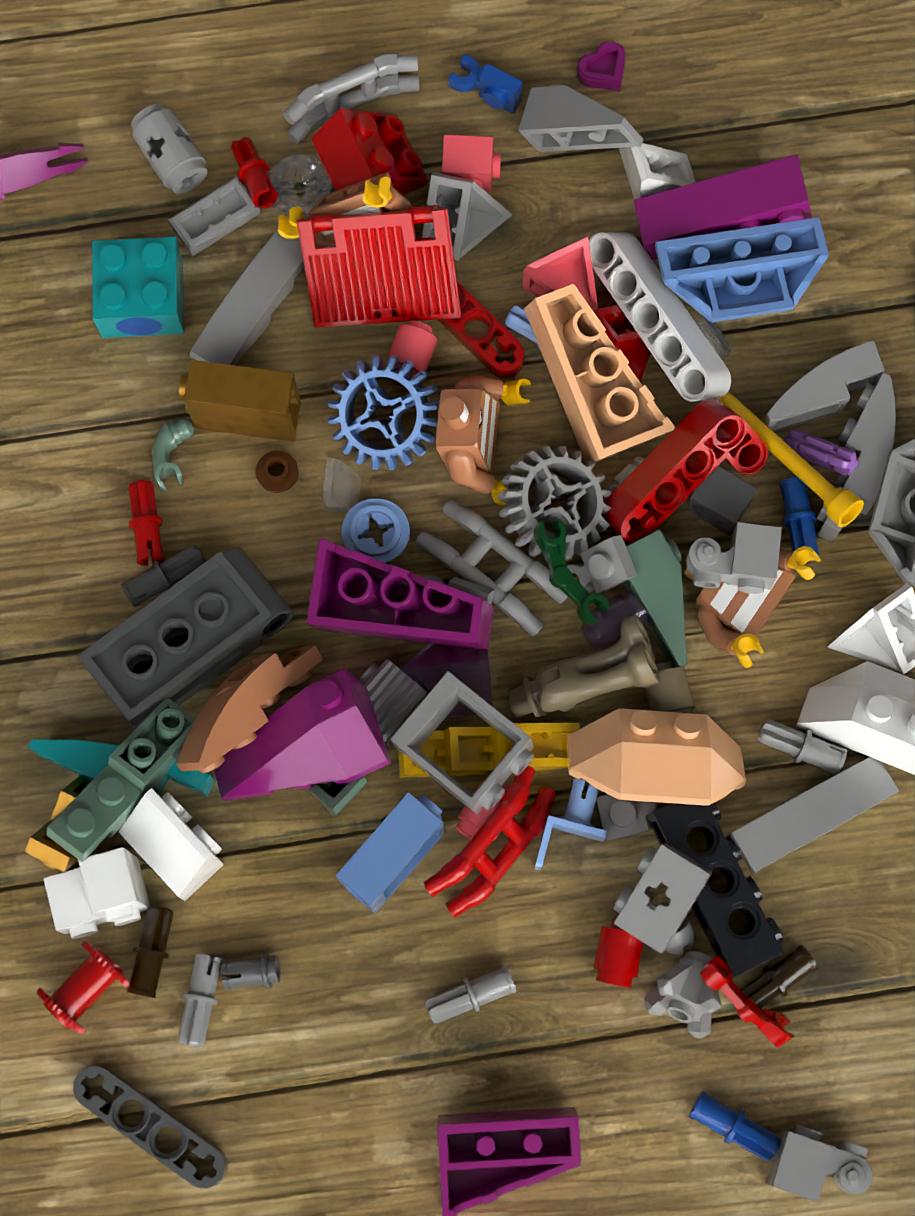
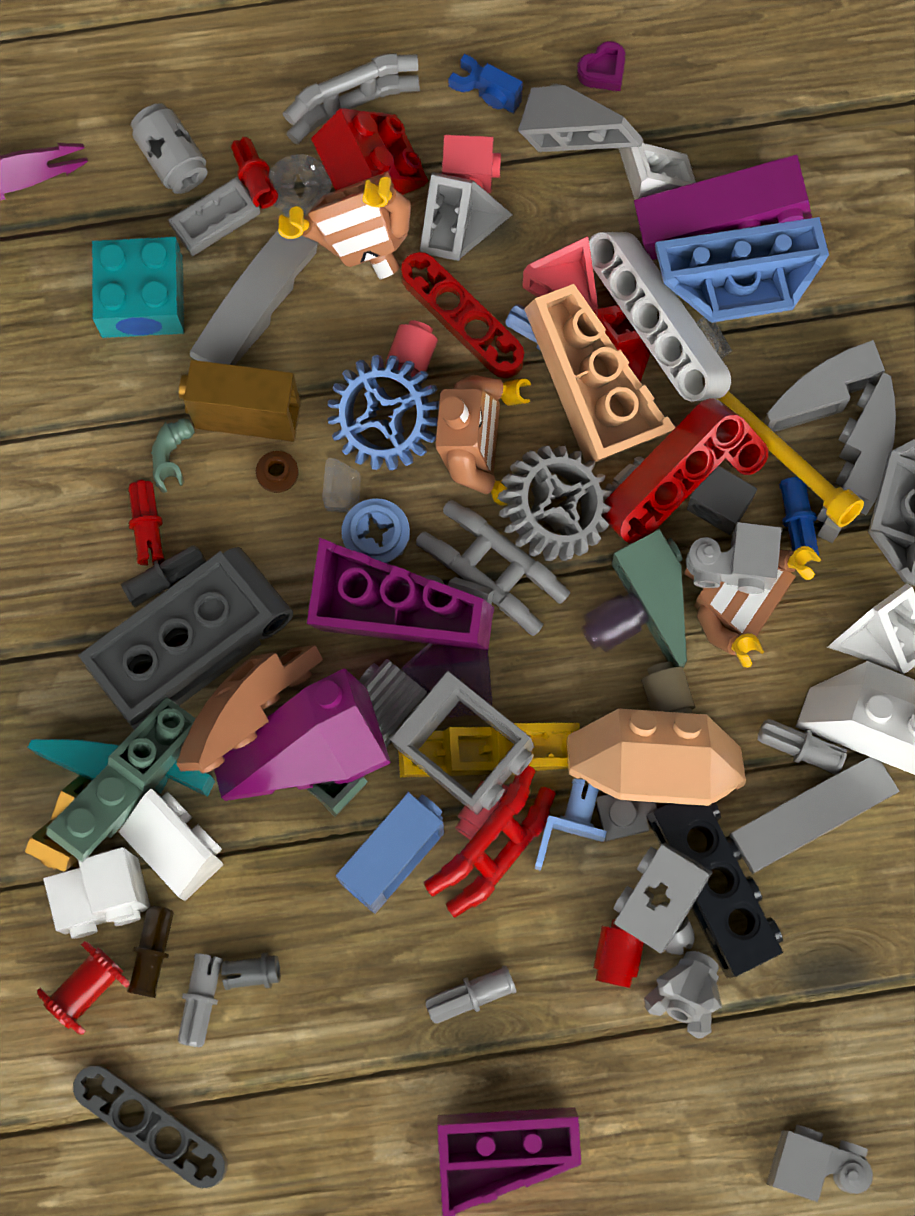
(380, 268): red window -> none
(561, 576): dark green piece -> none
(589, 675): dark tan piece -> none
(604, 565): light grey plate -> none
(735, 1127): blue axle -> none
(769, 1022): red piece -> none
(780, 977): dark brown axle -> none
(822, 452): medium lavender axle -> none

